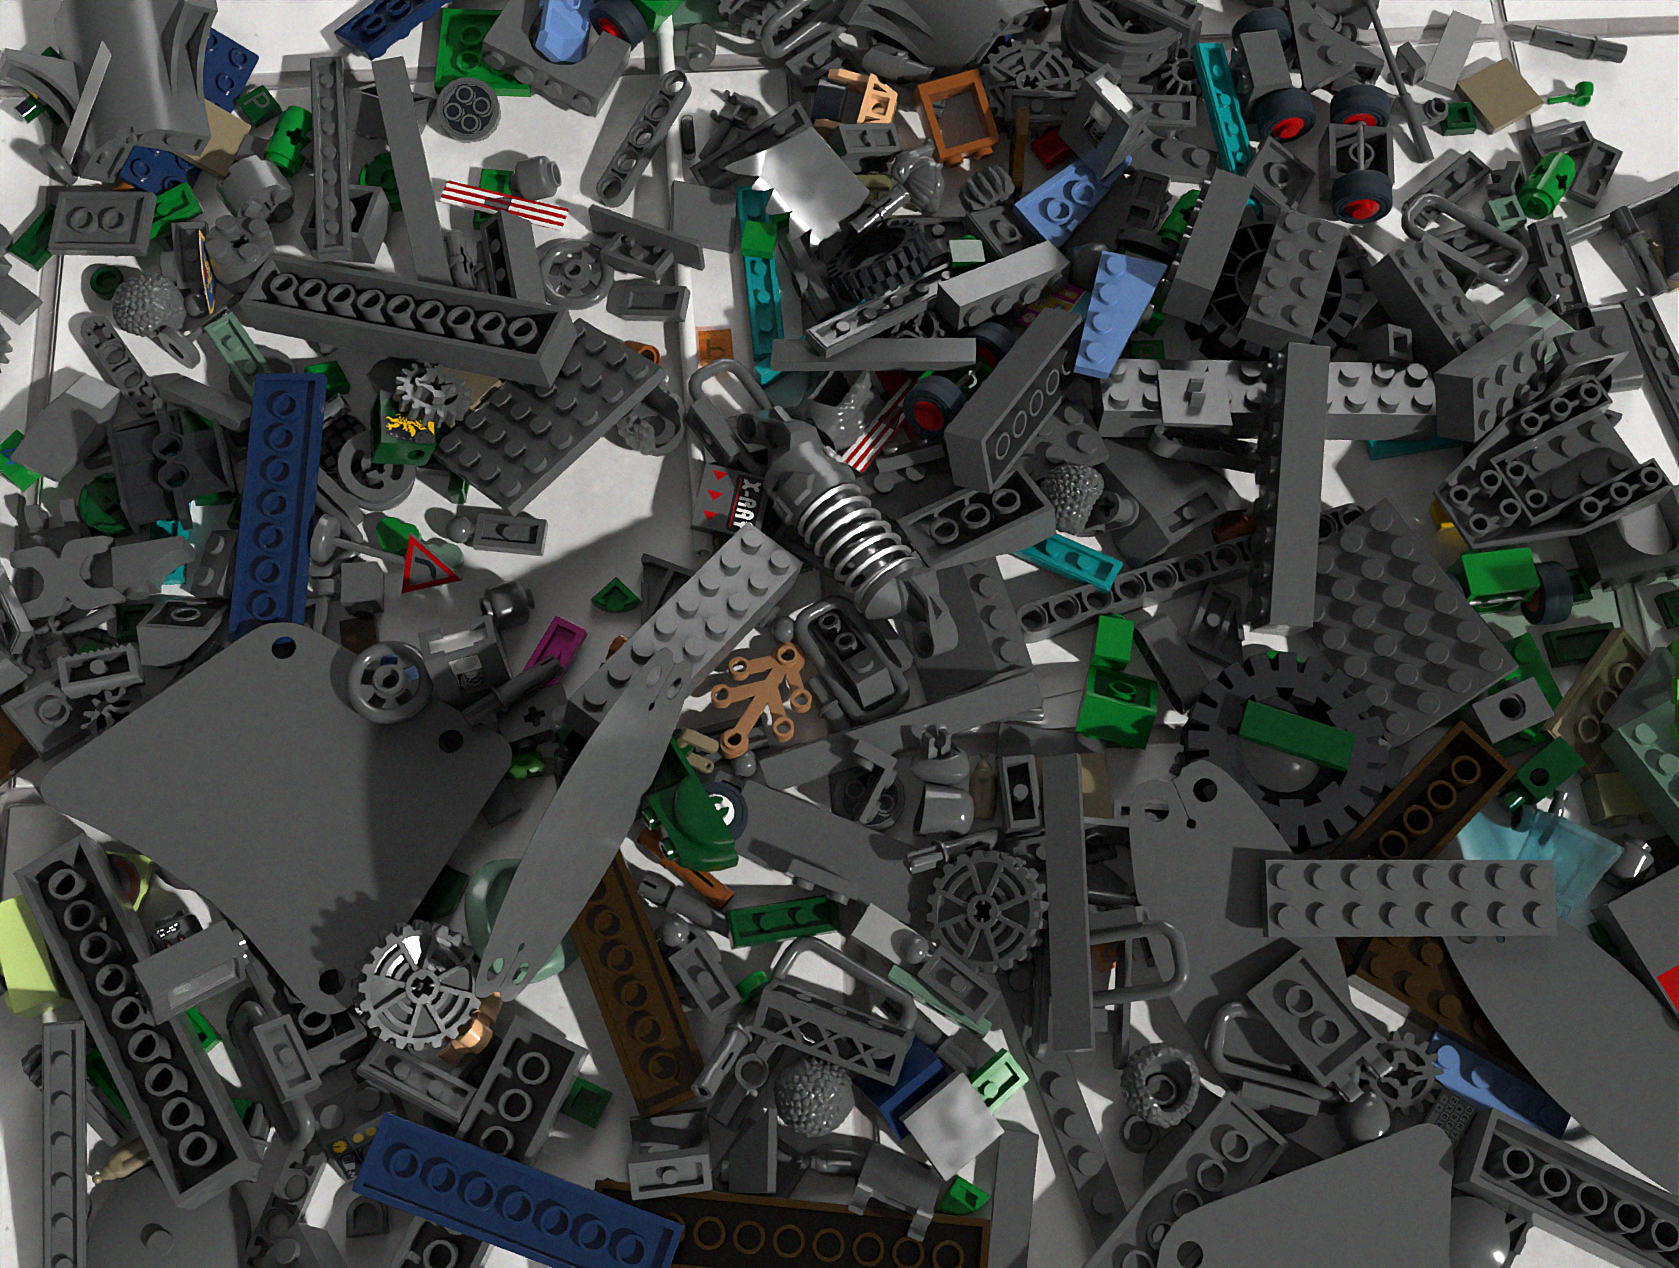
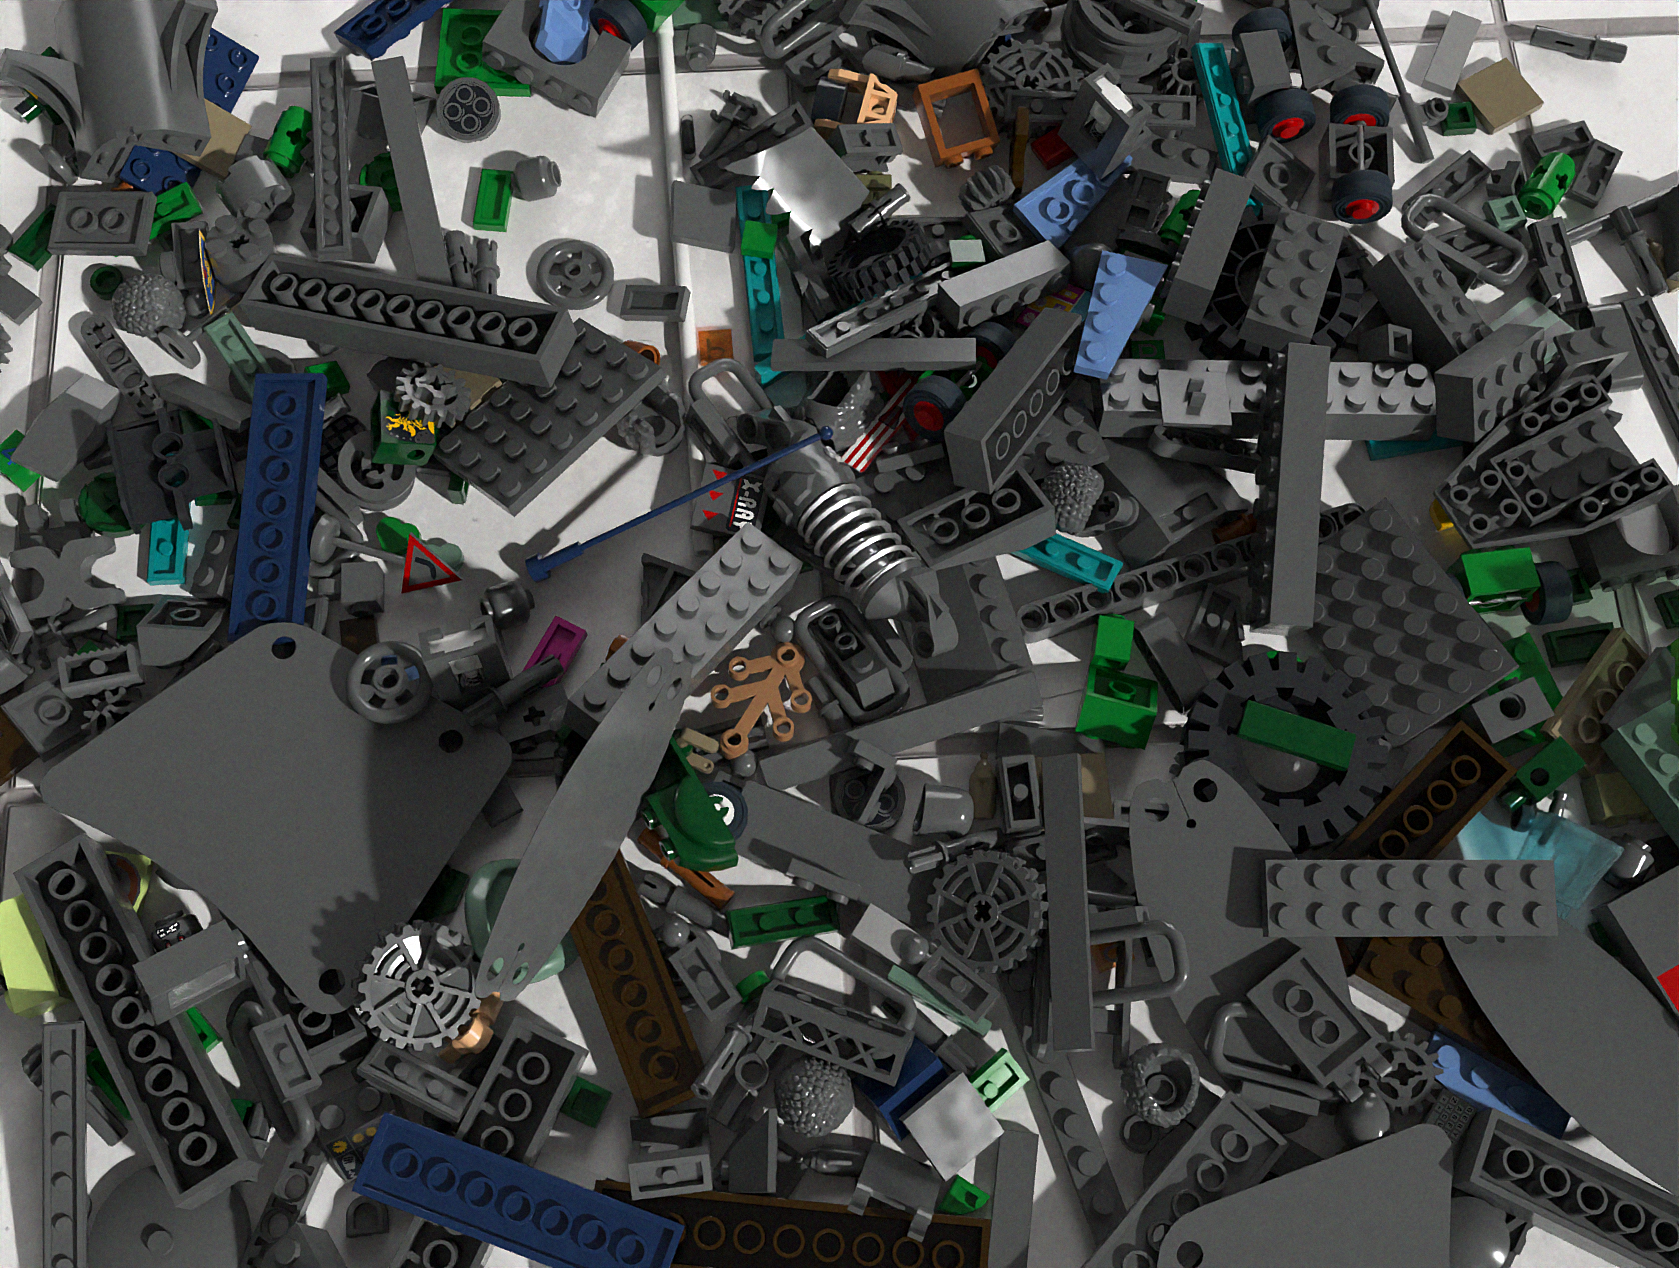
(86, 102): white sticker -> none
(125, 1161): dark tan piece -> none
(144, 566): dark grey arch -> none
(259, 106): dark green tile -> none
(491, 202): sticker -> none
(500, 533): dark grey plate -> none
(512, 257): dark grey brick -> none
(525, 764): bright green plant -> none
(540, 566): none -> dark blue piece
(615, 598): green tile -> none
(642, 246): dark grey bracket -> none
(644, 152): dark grey beam -> none
(920, 176): dark grey hair -> none
(940, 760): dark grey piece -> none
(1409, 64): dark grey tile -> none
(1580, 97): green hand -> none

